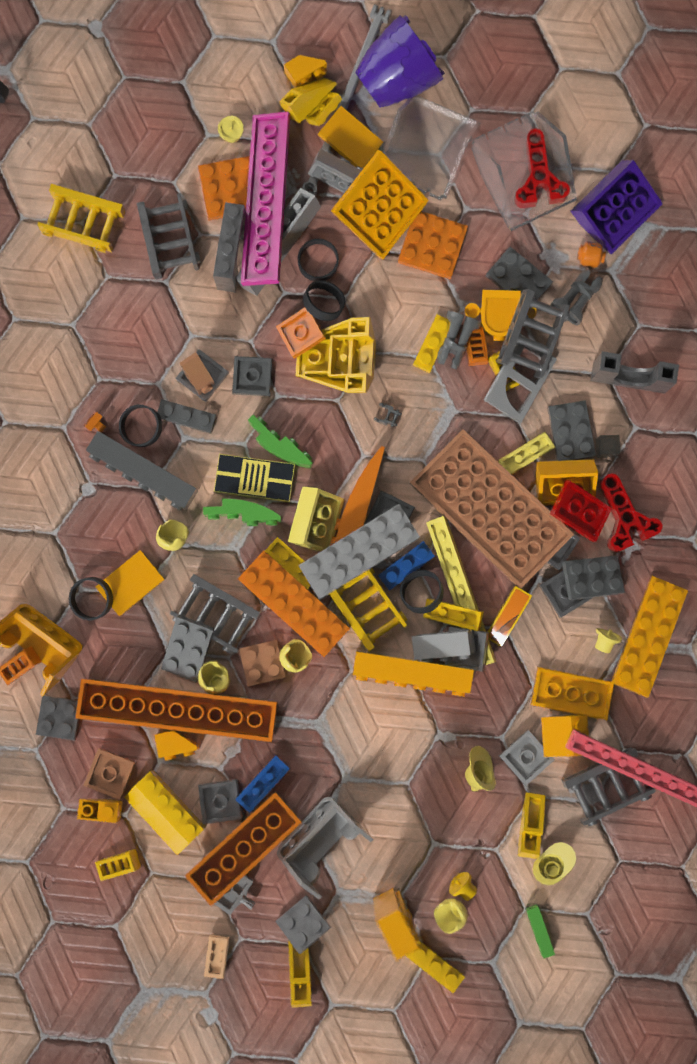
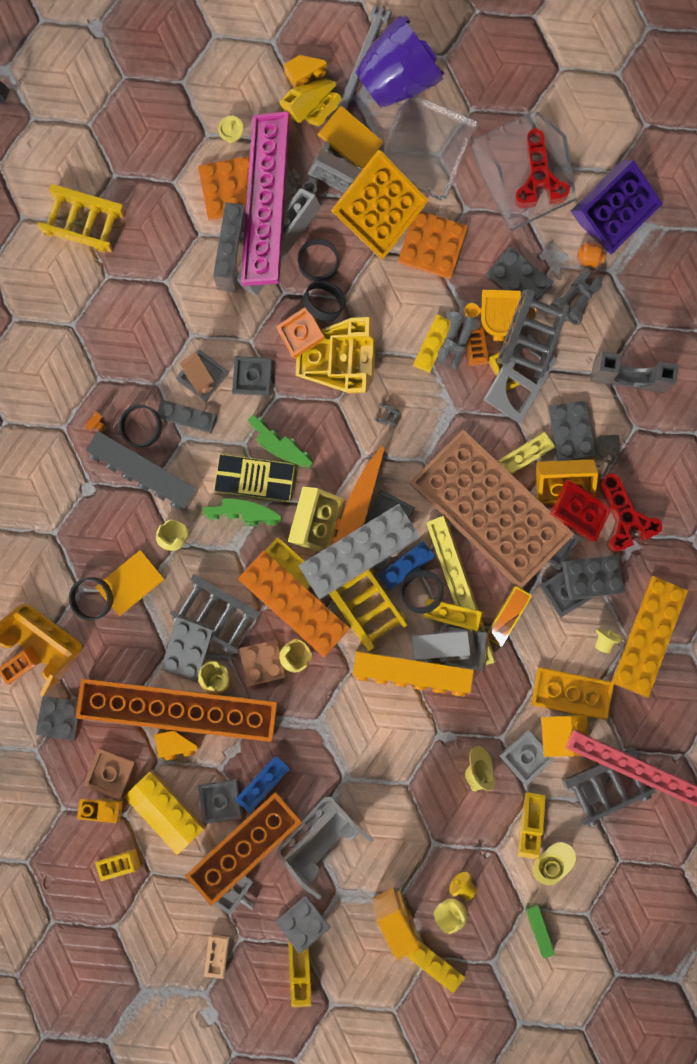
(154, 248): flat silver fence -> none

